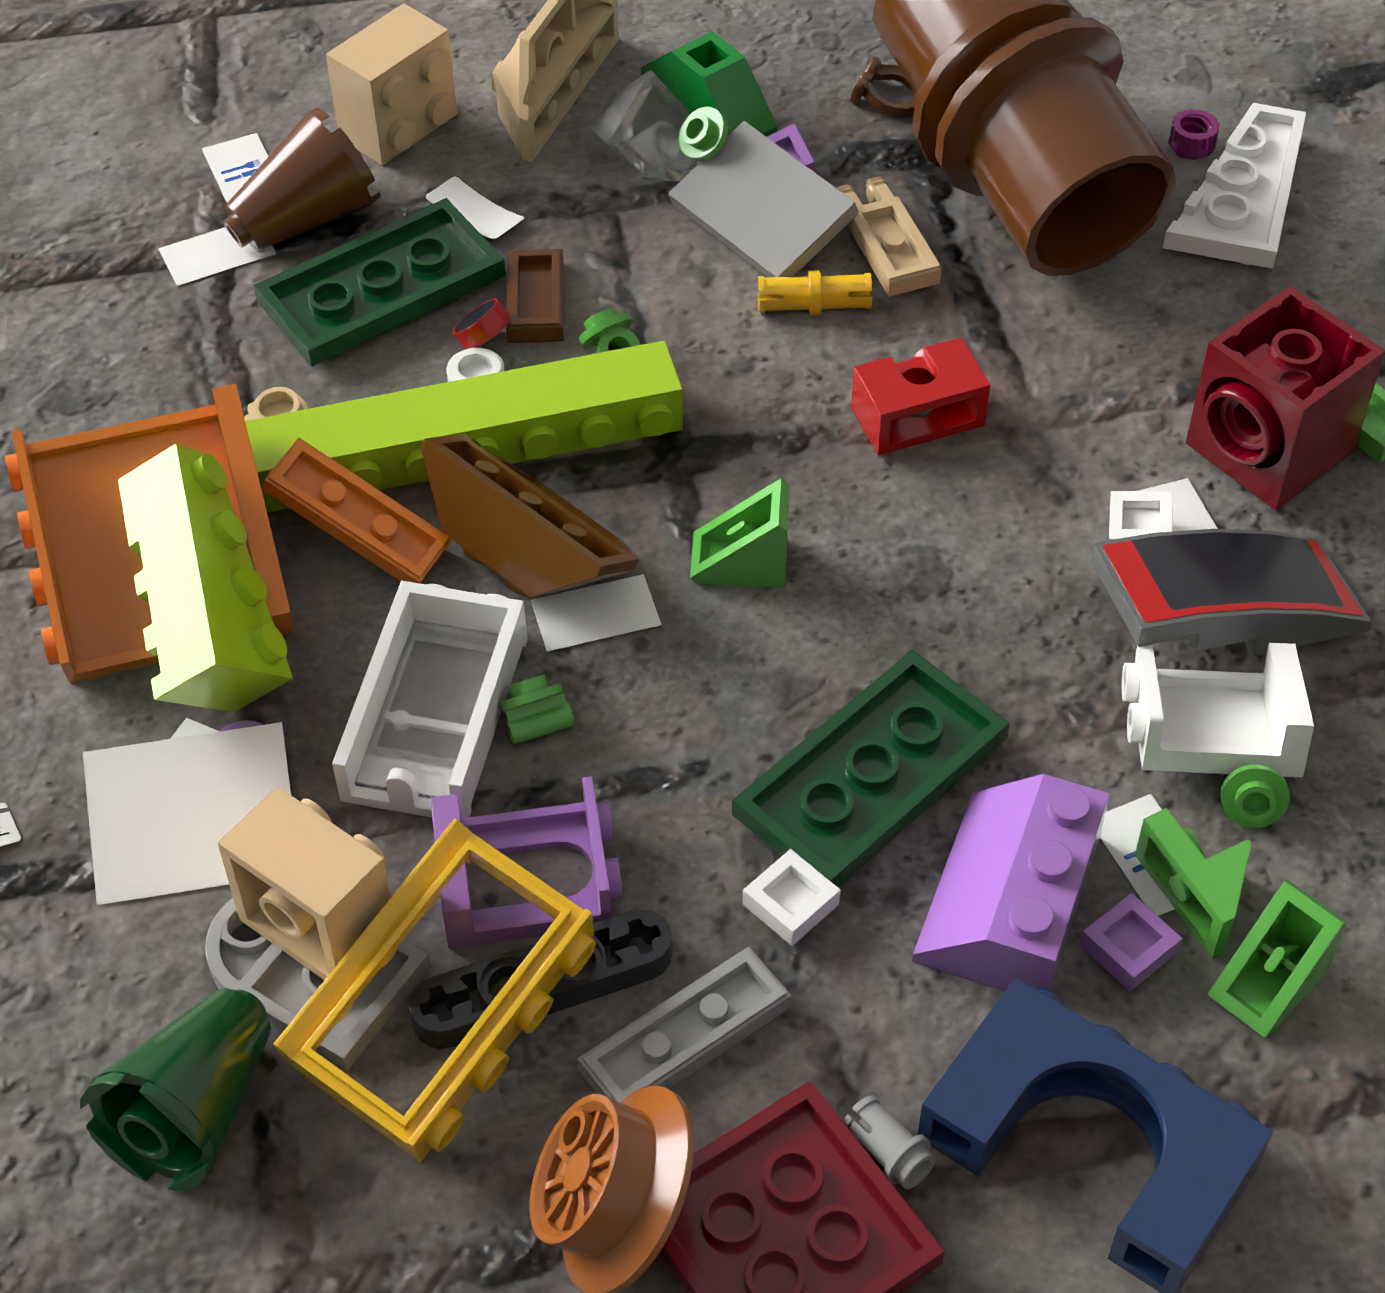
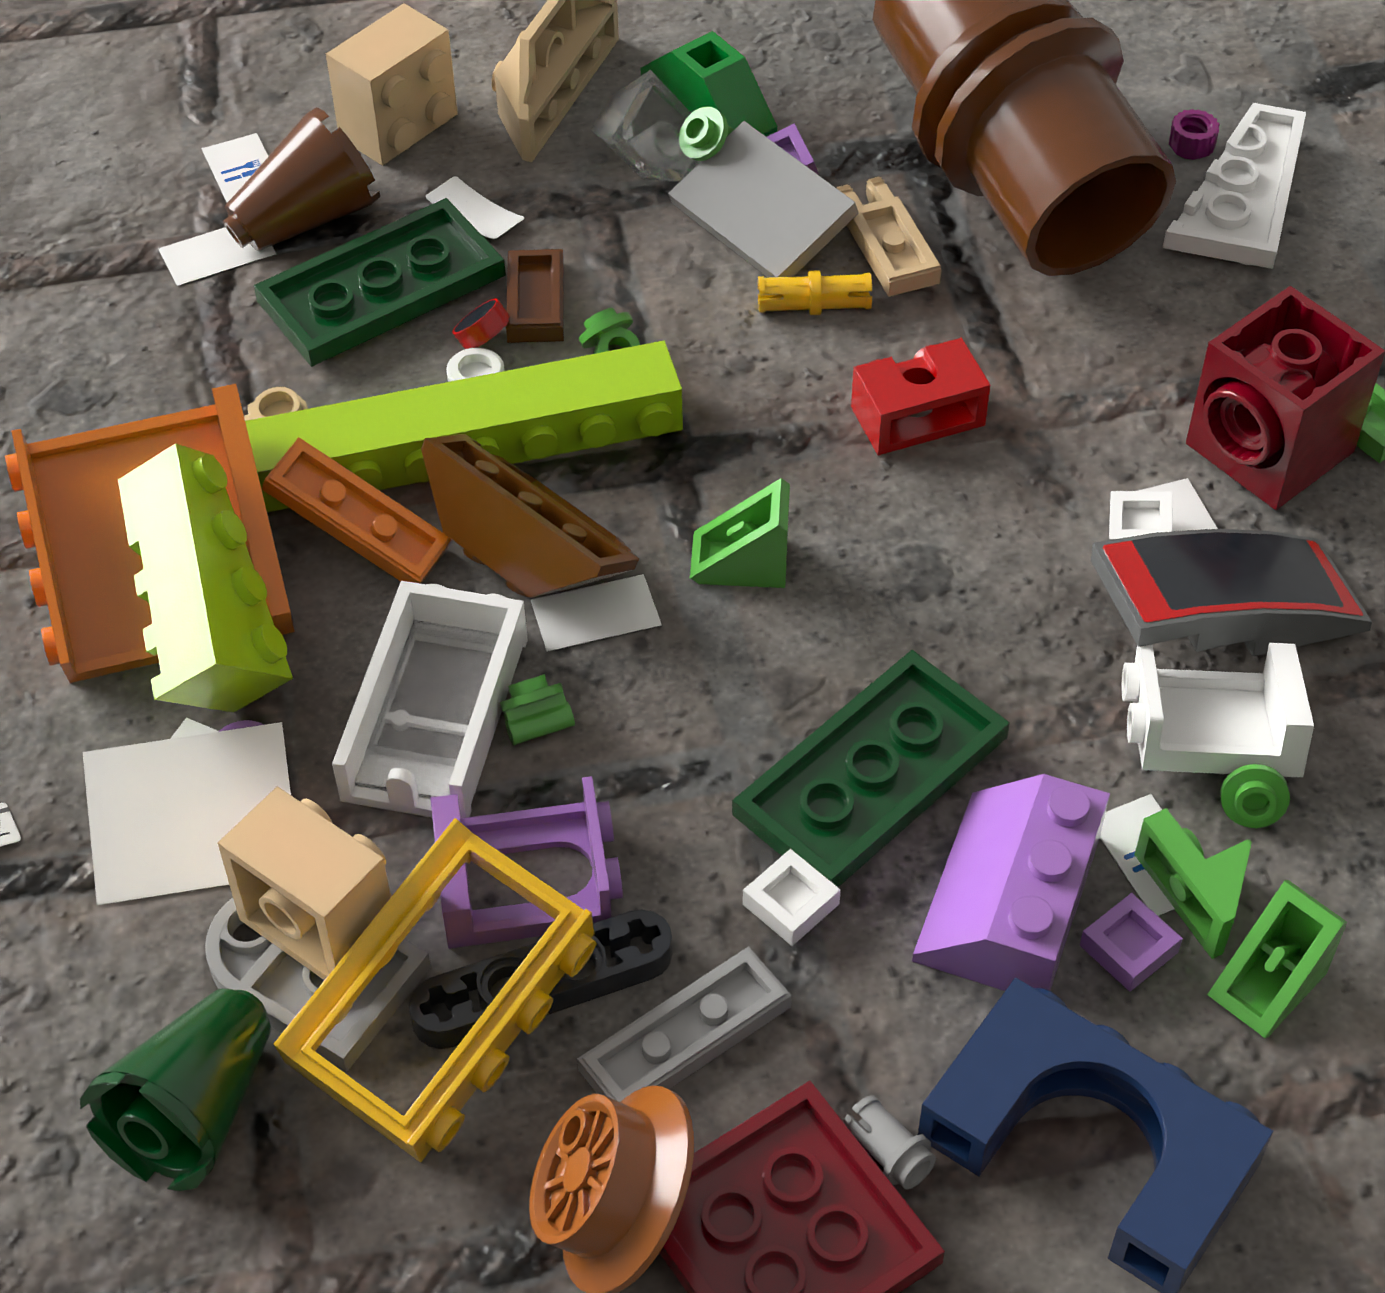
(865, 89): reddish brown piece -> none

